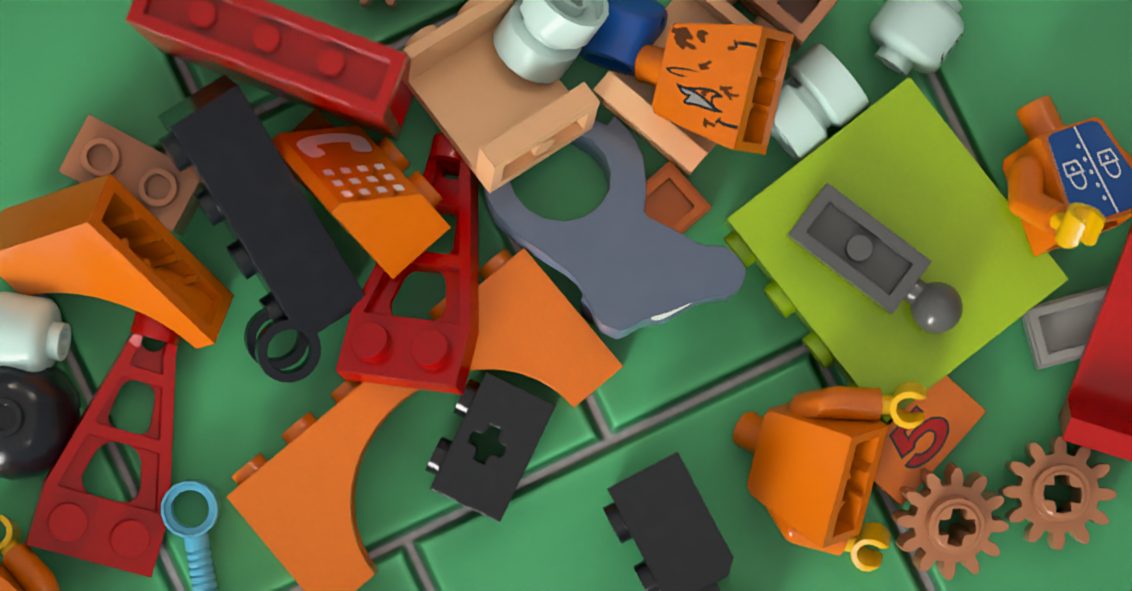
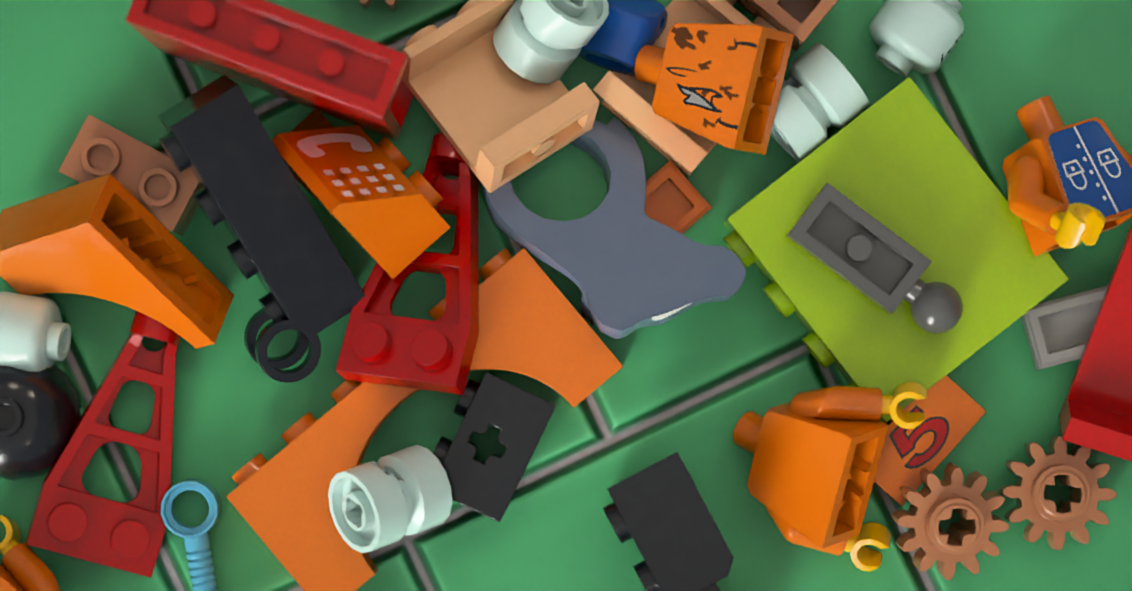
(390, 498): none -> light aqua wheel

